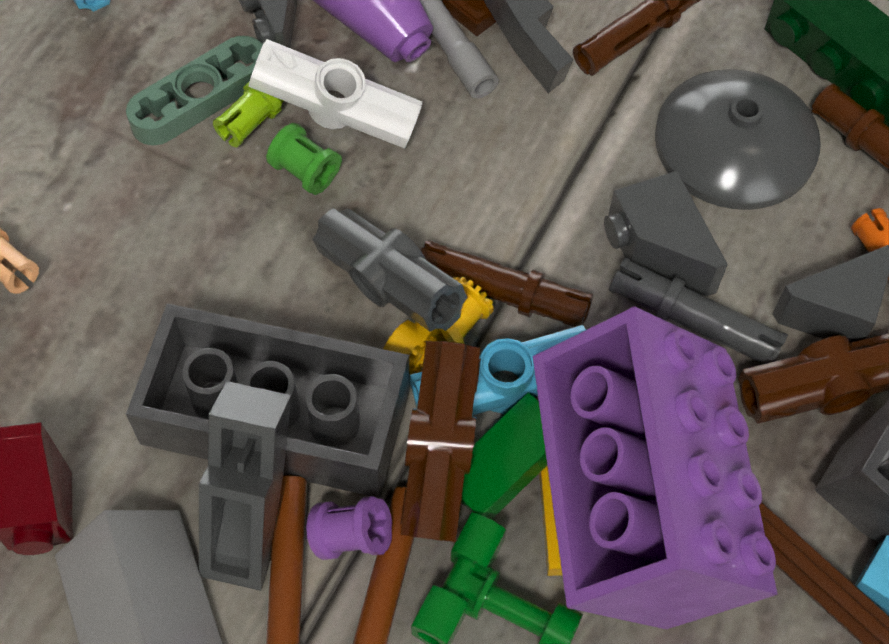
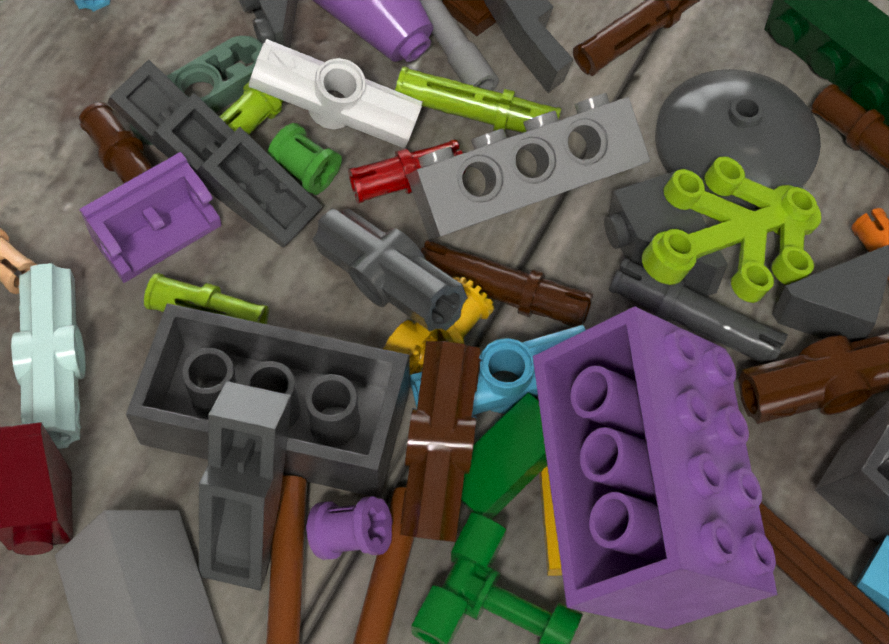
(49, 352): none -> light aqua piece
(118, 148): none -> reddish brown pin
(151, 217): none -> medium lavender hinge
(207, 298): none -> lime pin
(224, 160): none -> dark grey slope
(390, 174): none -> red pin
(470, 101): none -> lime pin
(612, 147): none -> light grey brick
(785, 210): none -> lime plant

